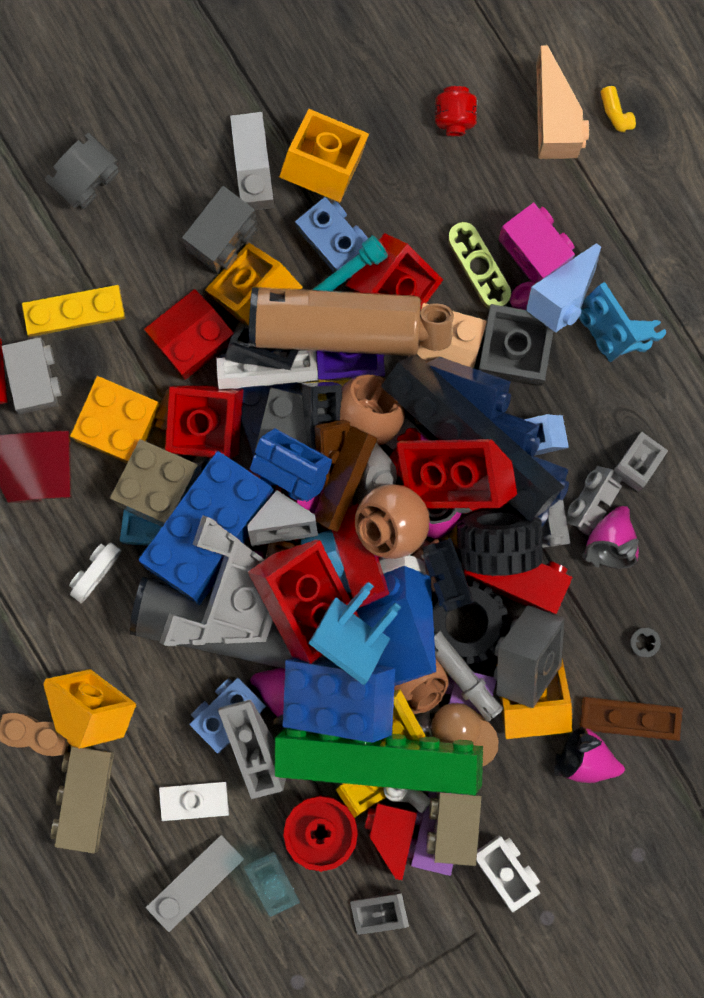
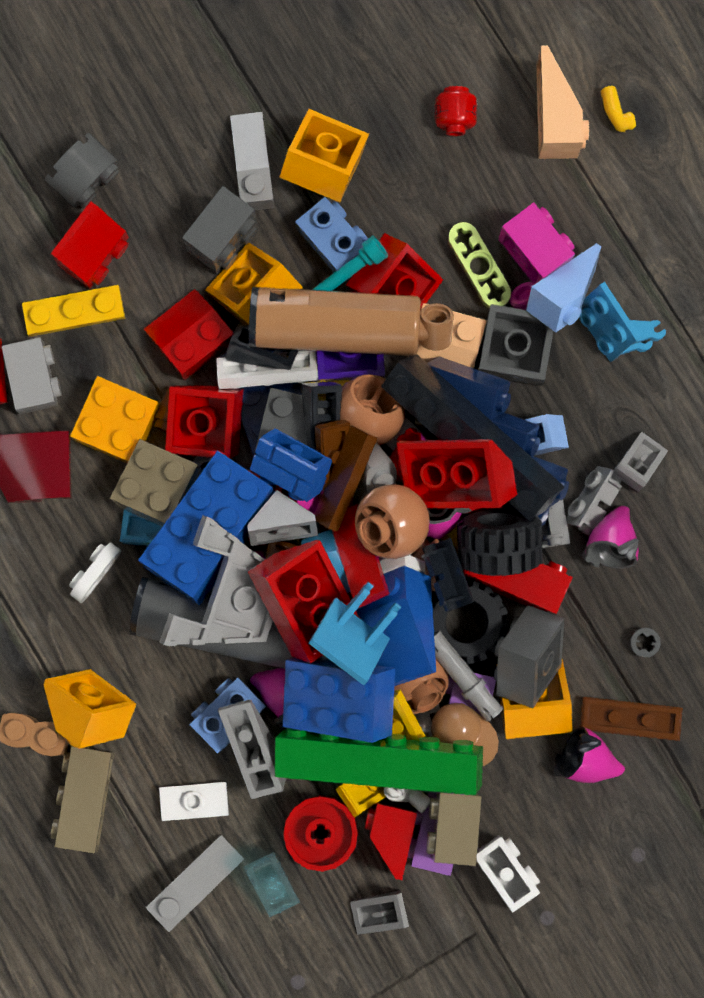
(90, 246): none -> red slope

